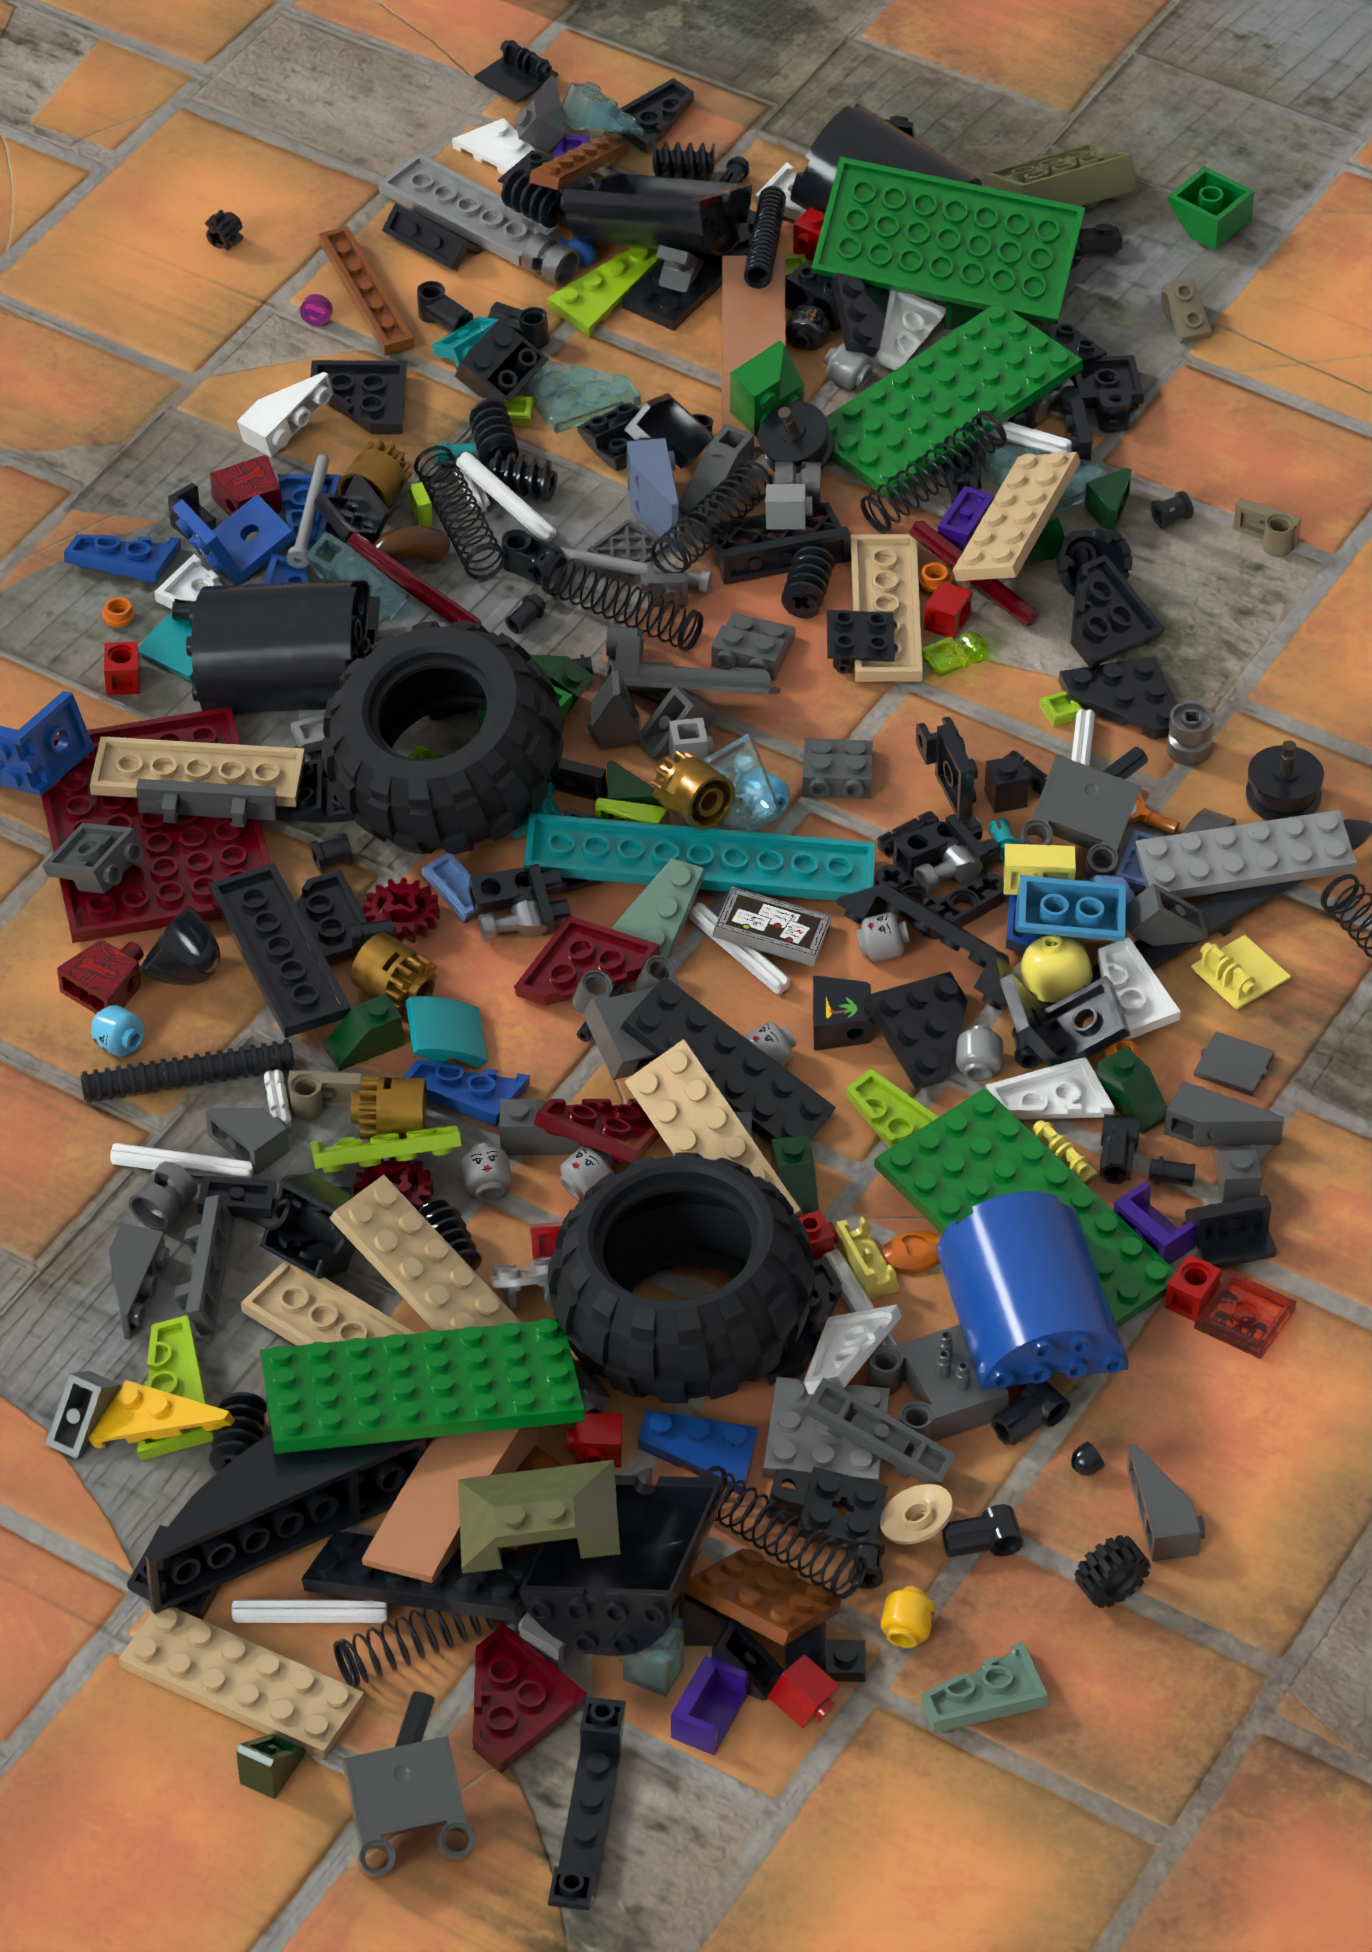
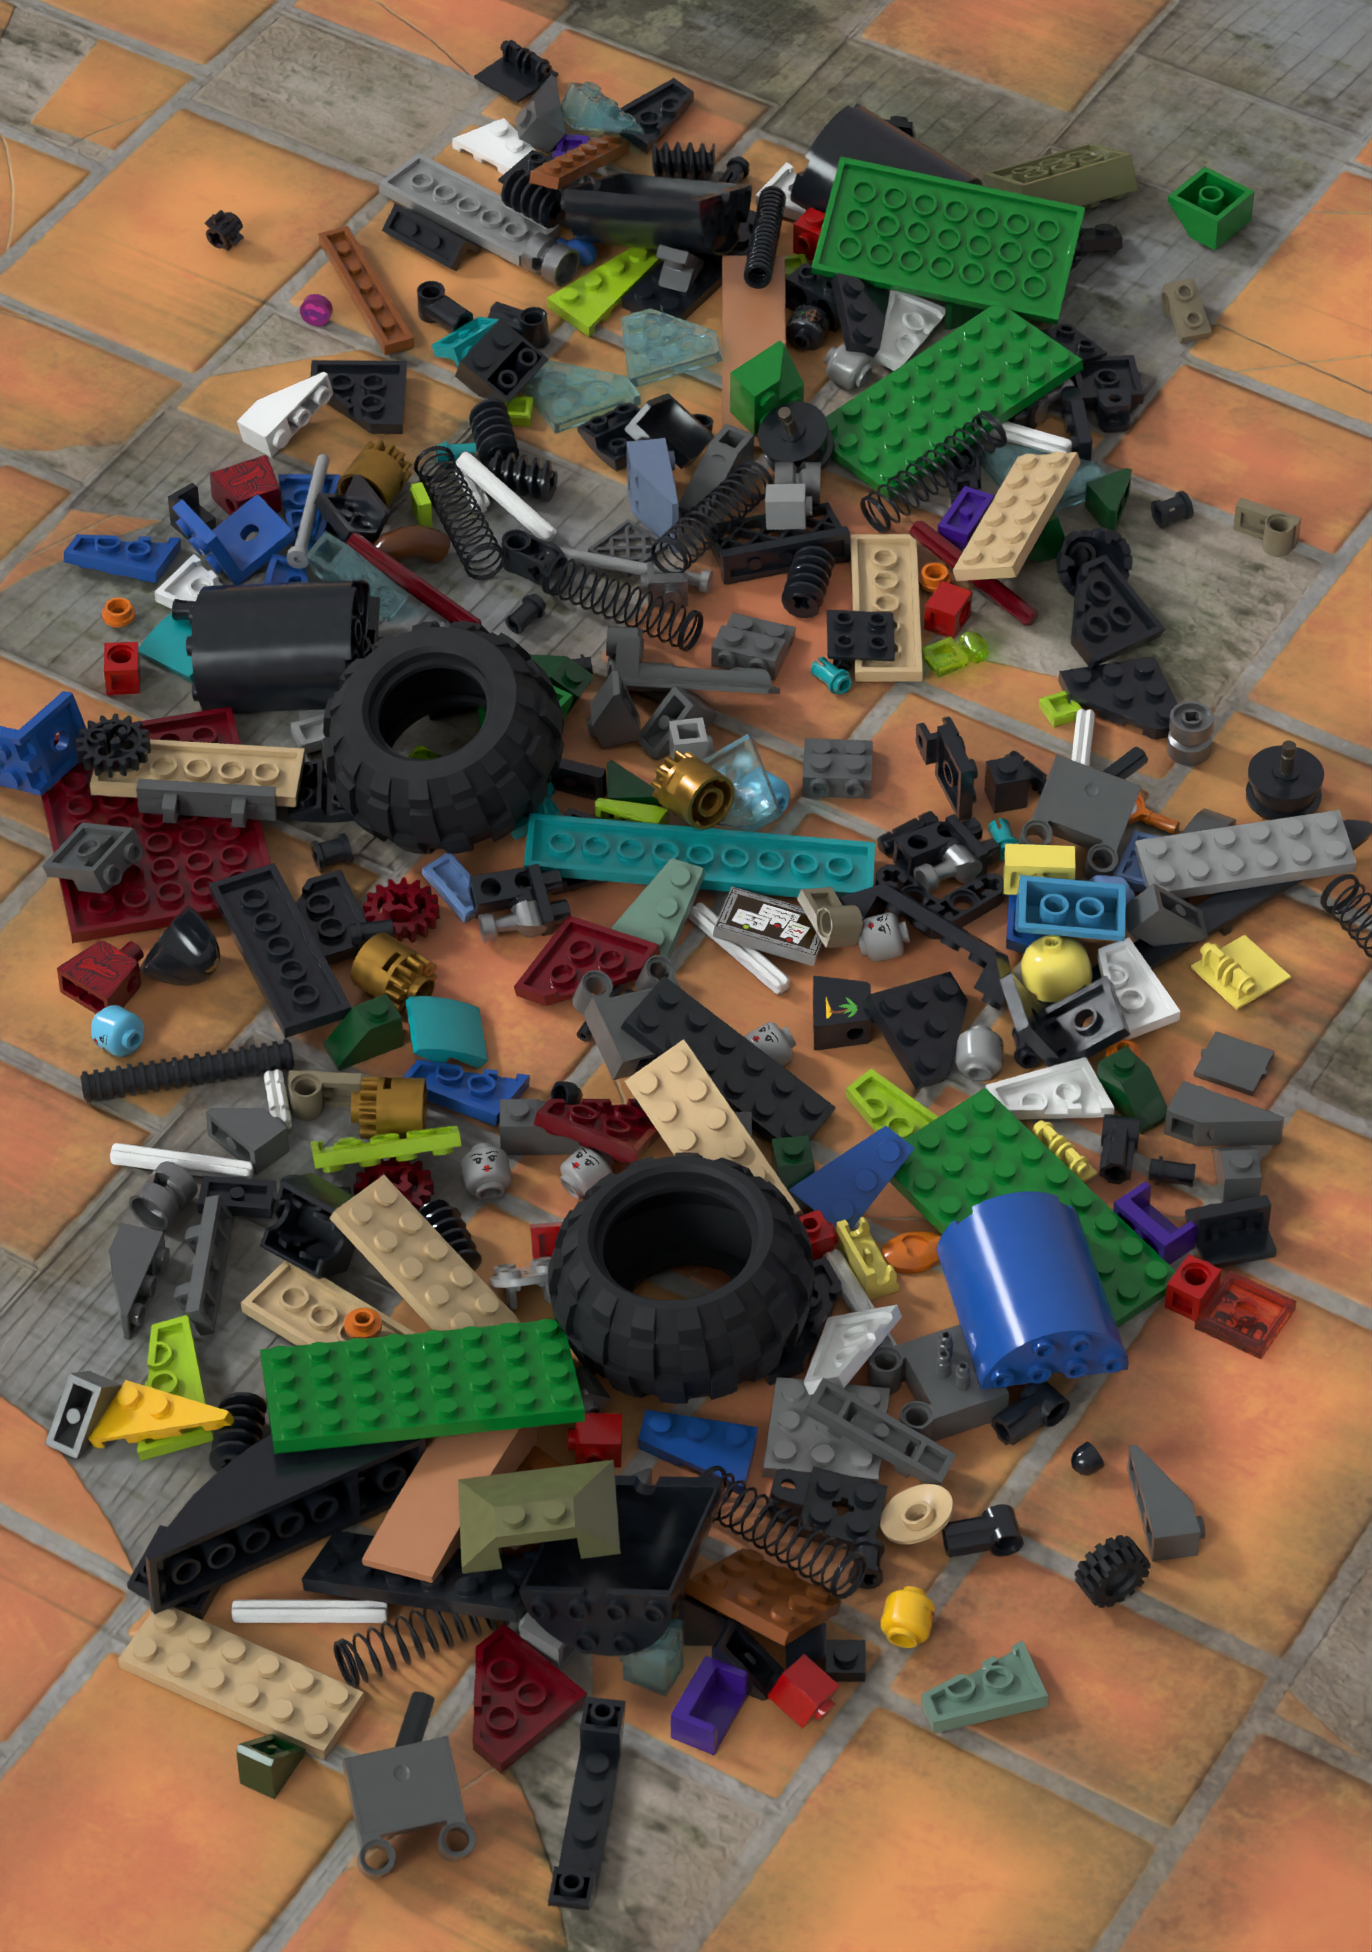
(124, 752): none -> black gear
(371, 1327): none -> orange plate
(567, 1091): none -> black hinge
(665, 346): none -> clear light blue plate
(832, 921): none -> dark tan plate
(836, 679): none -> teal pin
(855, 1178): none -> blue wing

